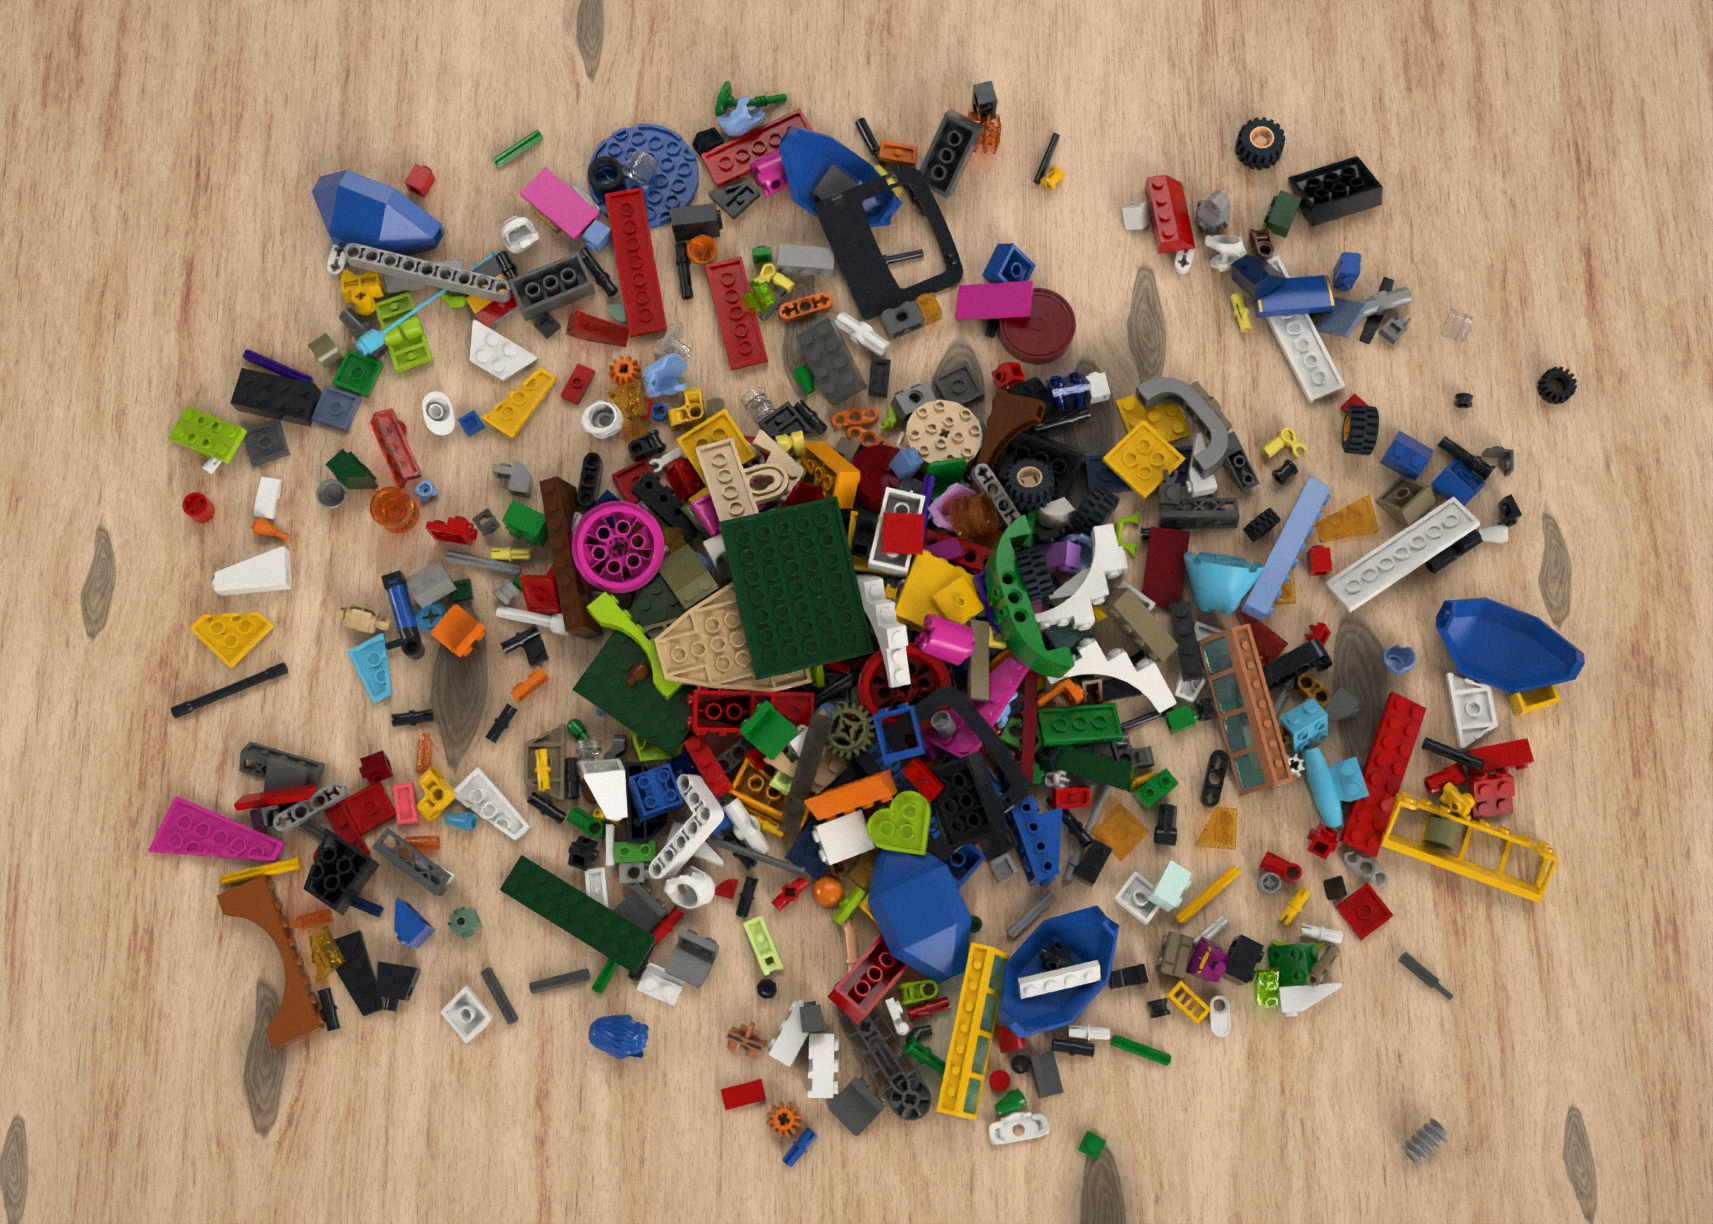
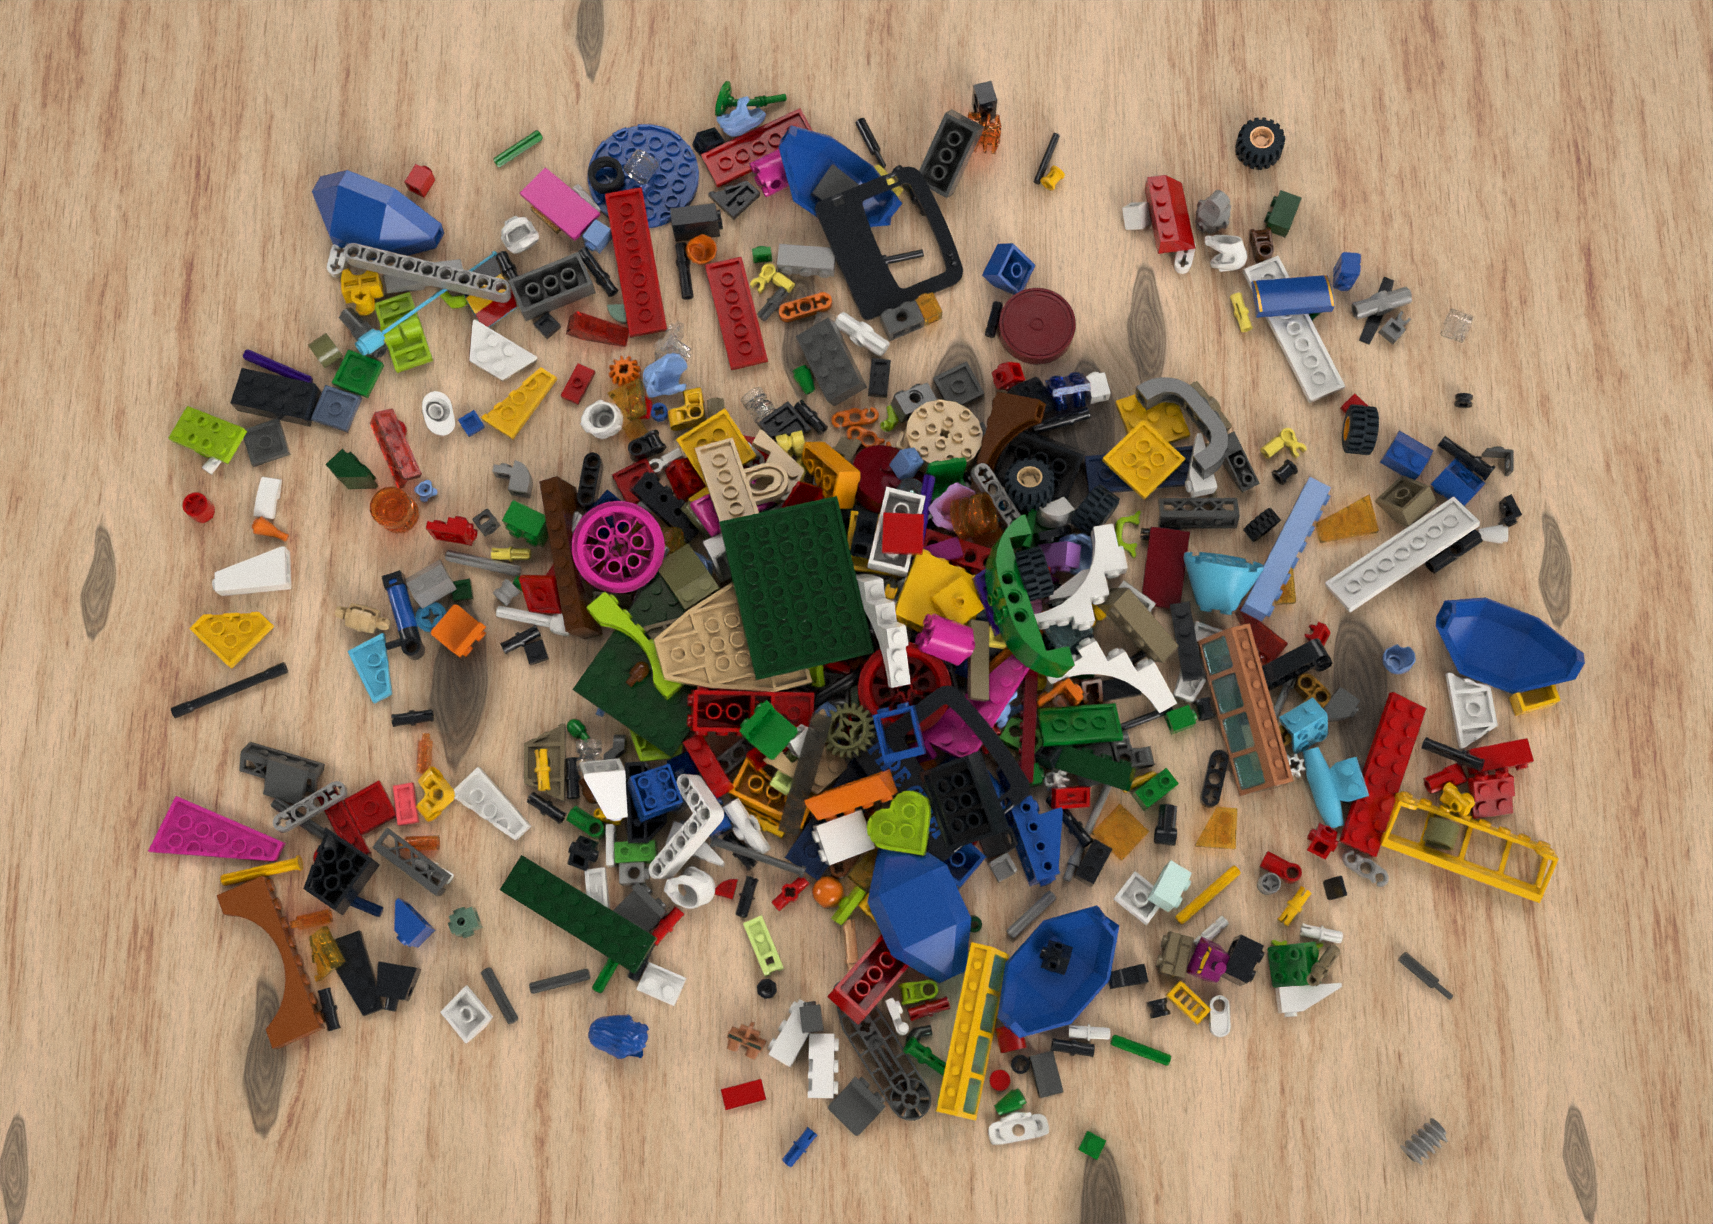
(263, 817): black panel -> none
(275, 797): red tile -> none
(331, 493): light grey hair -> none
(376, 767): dark red brick -> none
(463, 820): dark azure cone -> none
(501, 723): black pin -> none
(524, 689): orange plate -> none
(692, 958): dark grey bracket -> none
(760, 296): clear neon green hips -> none
(777, 1122): orange gear -> none
(897, 153): orange plate -> none
(923, 779): red plate -> none
(943, 724): light grey wheel -> none
(994, 300): dark pink tile -> none
(1059, 979): white plate -> none
(1169, 491): dark grey plate -> none
(1256, 276): dark blue slope -> none
(1267, 987): clear neon green hips -> none
(1319, 561): red brick -> none
(1336, 190): black slope -> none
(1342, 318): sand blue tile -> none
(1364, 911): red tile -> none
(1564, 378): black tyre -> none

